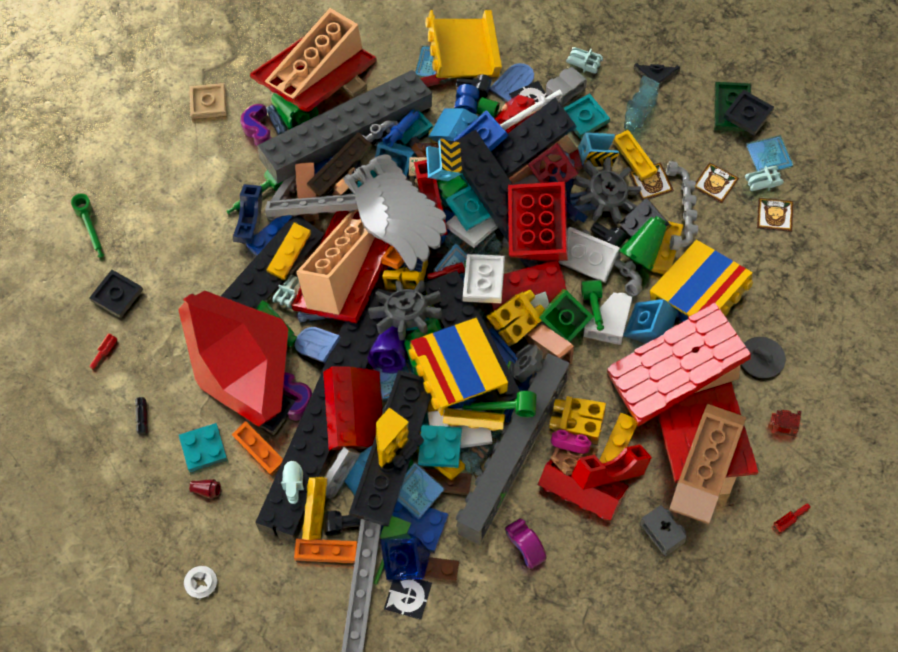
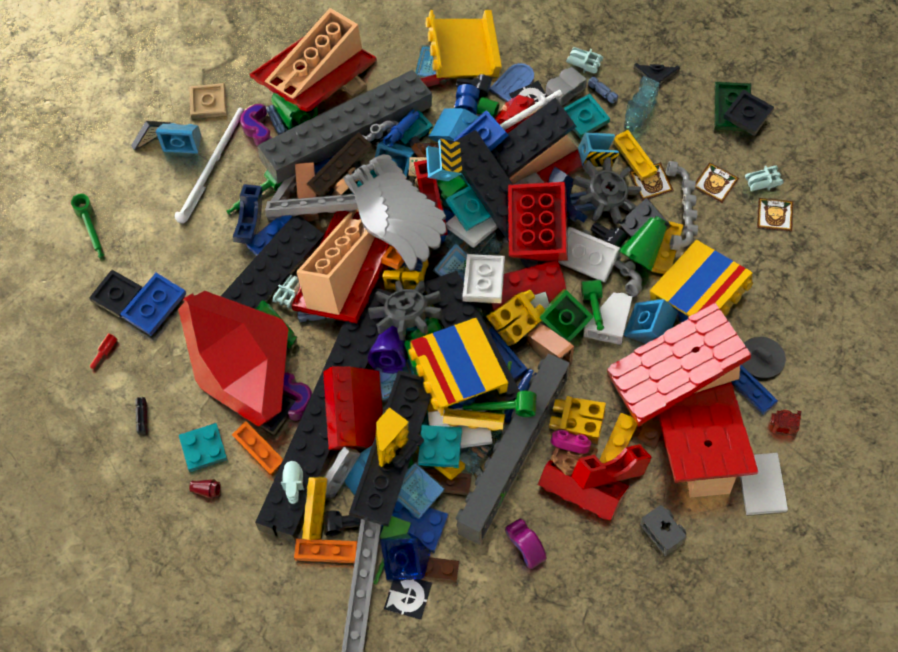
(147, 133): none -> black tile
(153, 304): none -> blue plate
(179, 138): none -> dark azure slope
(198, 189): none -> white bar
(199, 573): white gear -> none
(288, 251): yellow plate -> none
(316, 343): medium blue window -> none
(446, 270): red axle -> none
(528, 362): dark grey plate -> none
(554, 150): dark red piece -> none
(603, 90): none -> sand blue axle
(650, 433): none -> reddish brown plate
(707, 464): medium nougat slope -> none
(754, 391): none -> blue tile
(764, 491): none -> white tile
(769, 153): clear light blue piece -> none
(790, 518): red axle -> none

